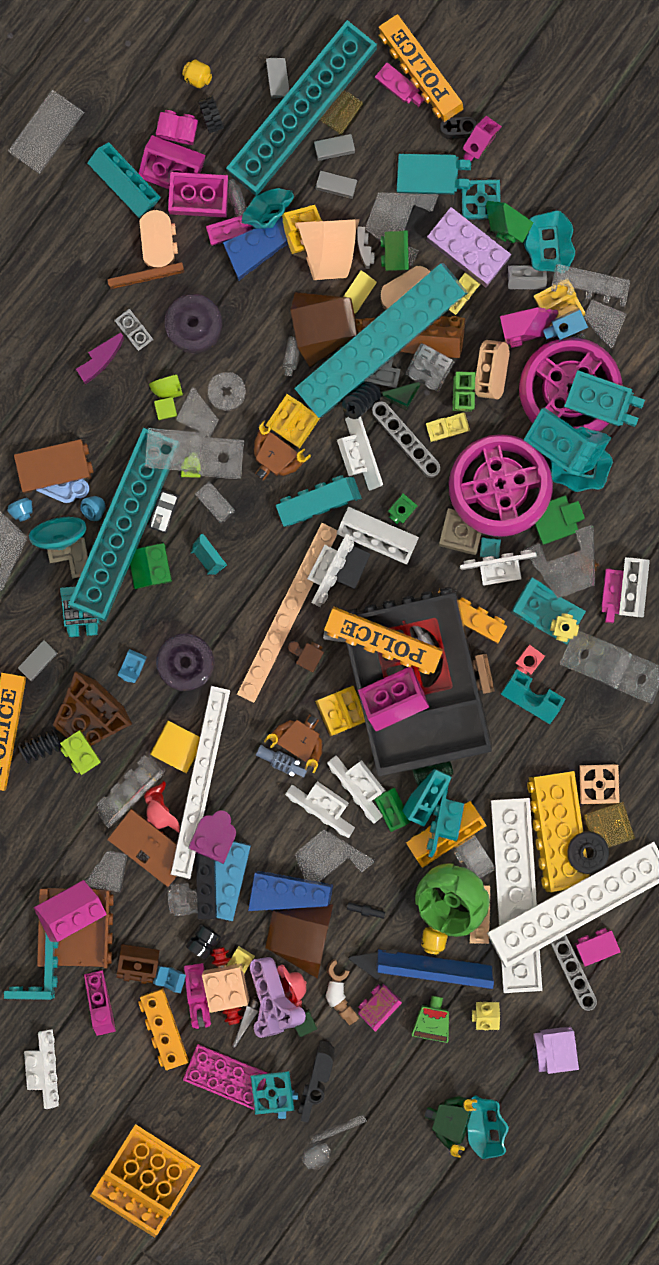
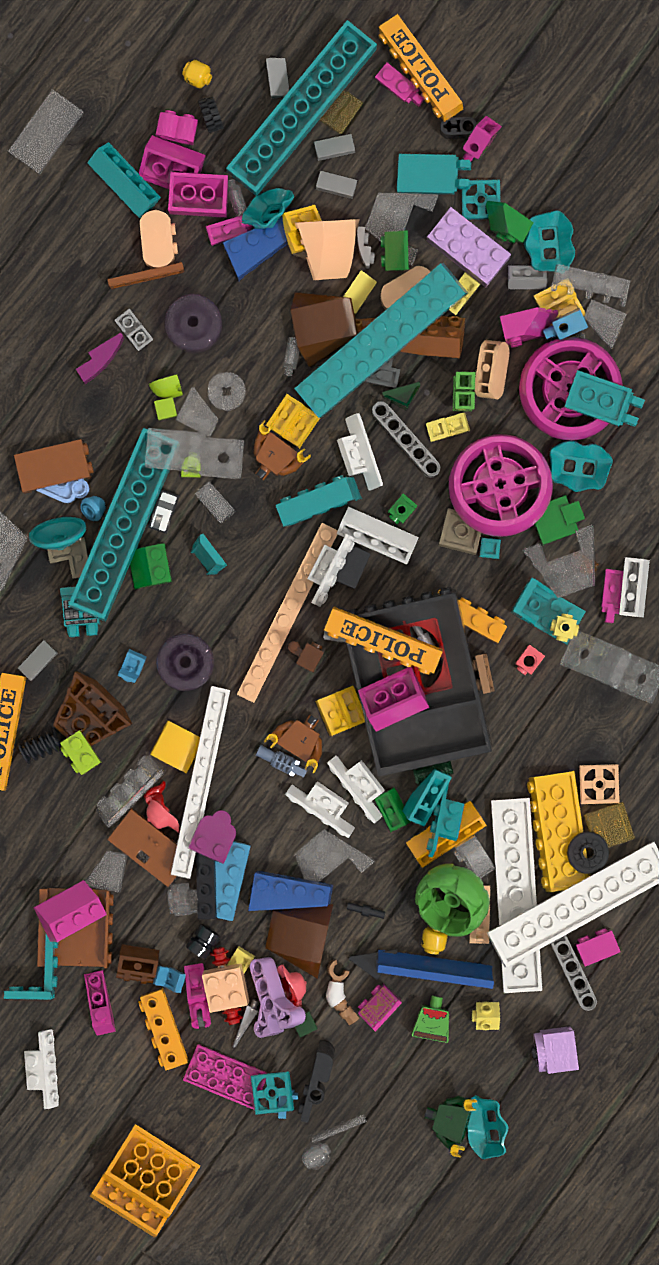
(20, 509): dark azure cone -> none
(361, 400): black piece -> none
(429, 367): clear piece -> none
(501, 569): white bracket -> none
(542, 706): teal arch -> none
(568, 447): teal bracket -> none

